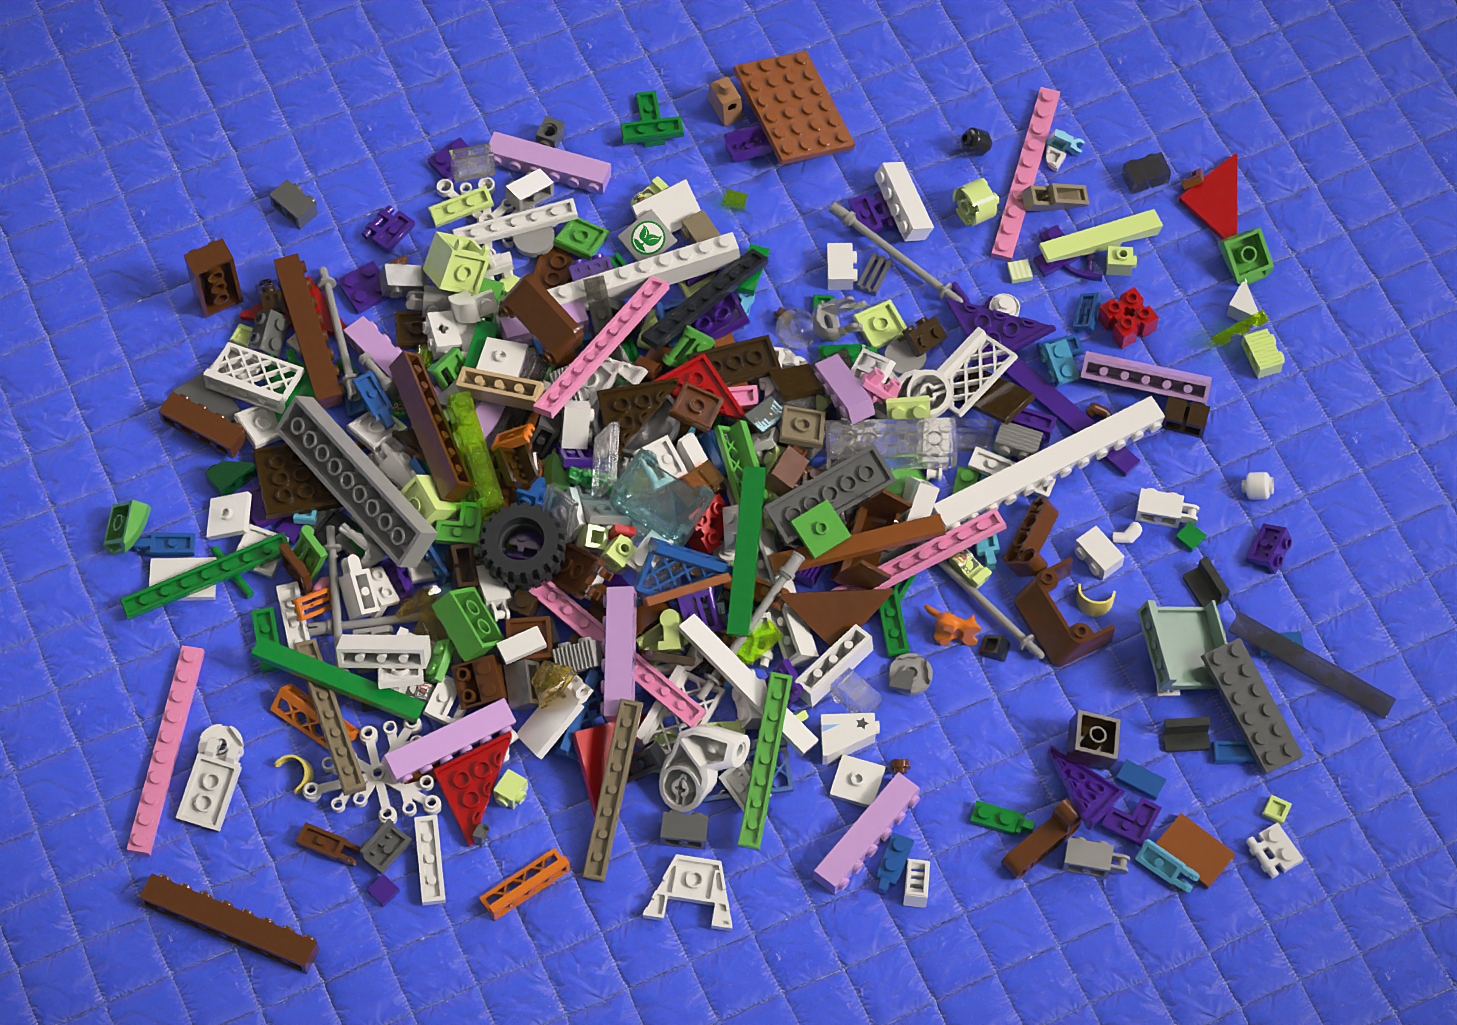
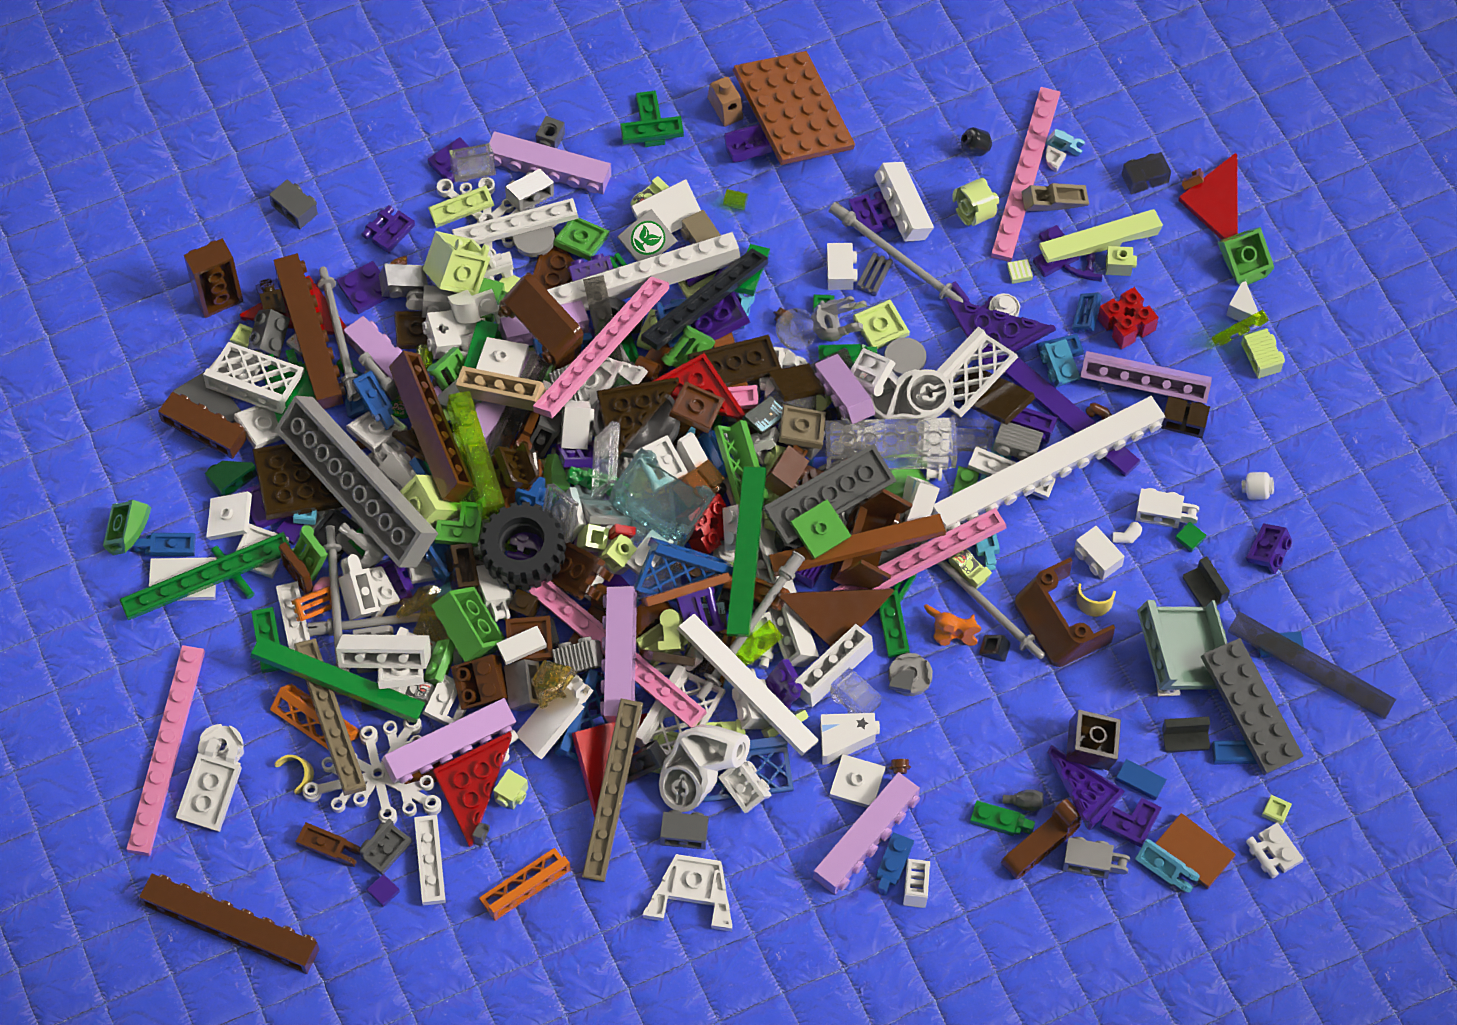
(513, 437): orange tile -> none
(764, 761): bright green tile -> none
(876, 389): bright pink hips -> none
(908, 407): yellowish green plate -> none
(924, 335): dark brown bracket -> none
(1024, 549): reddish brown beam -> none
(1027, 800): none -> dark grey piece

